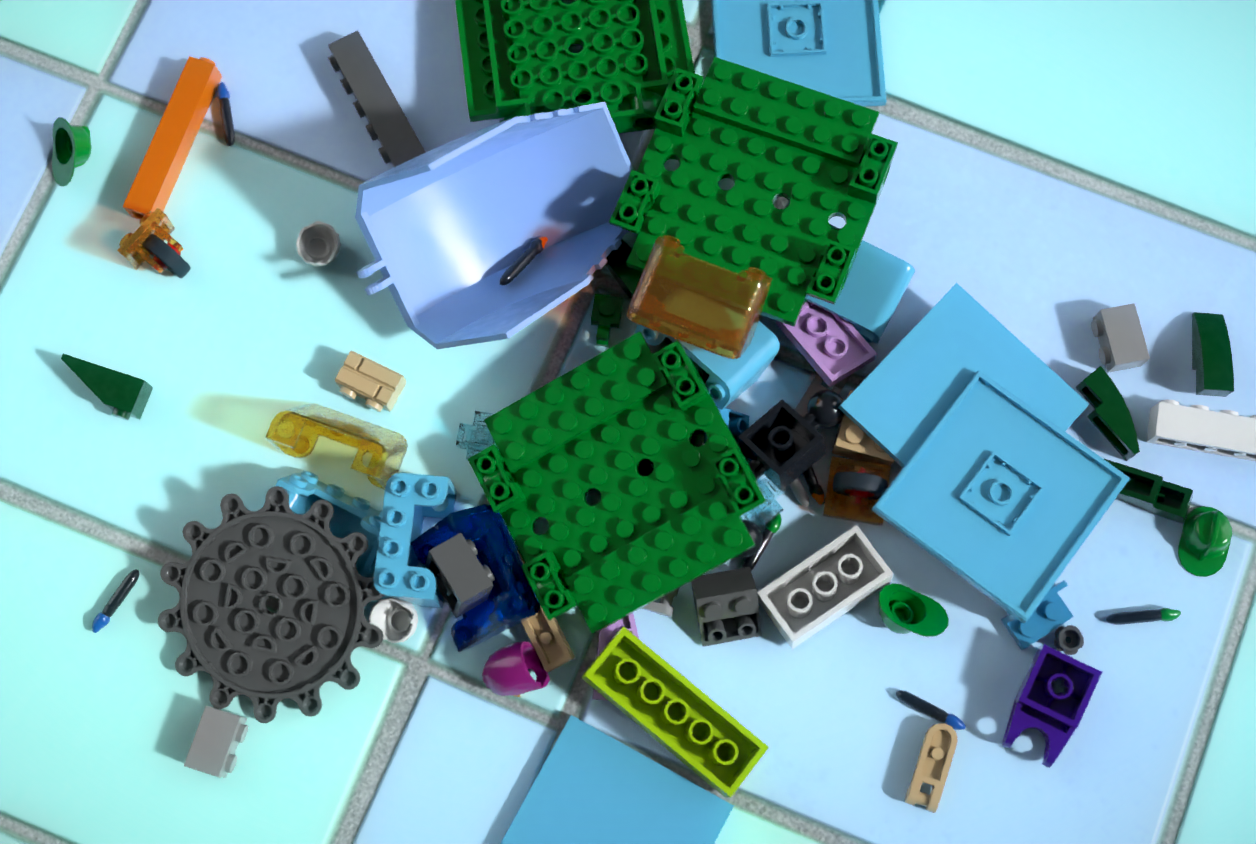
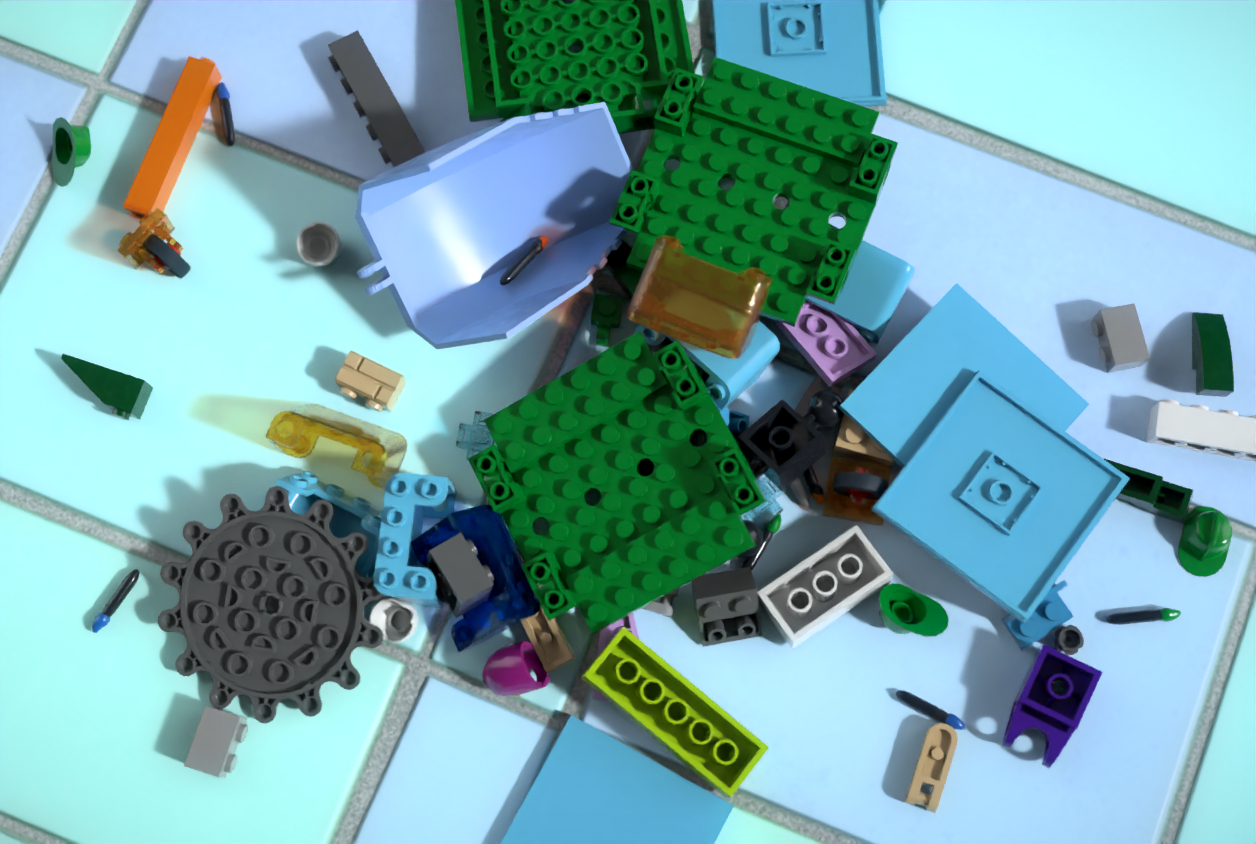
(1110, 412): dark green slope -> none

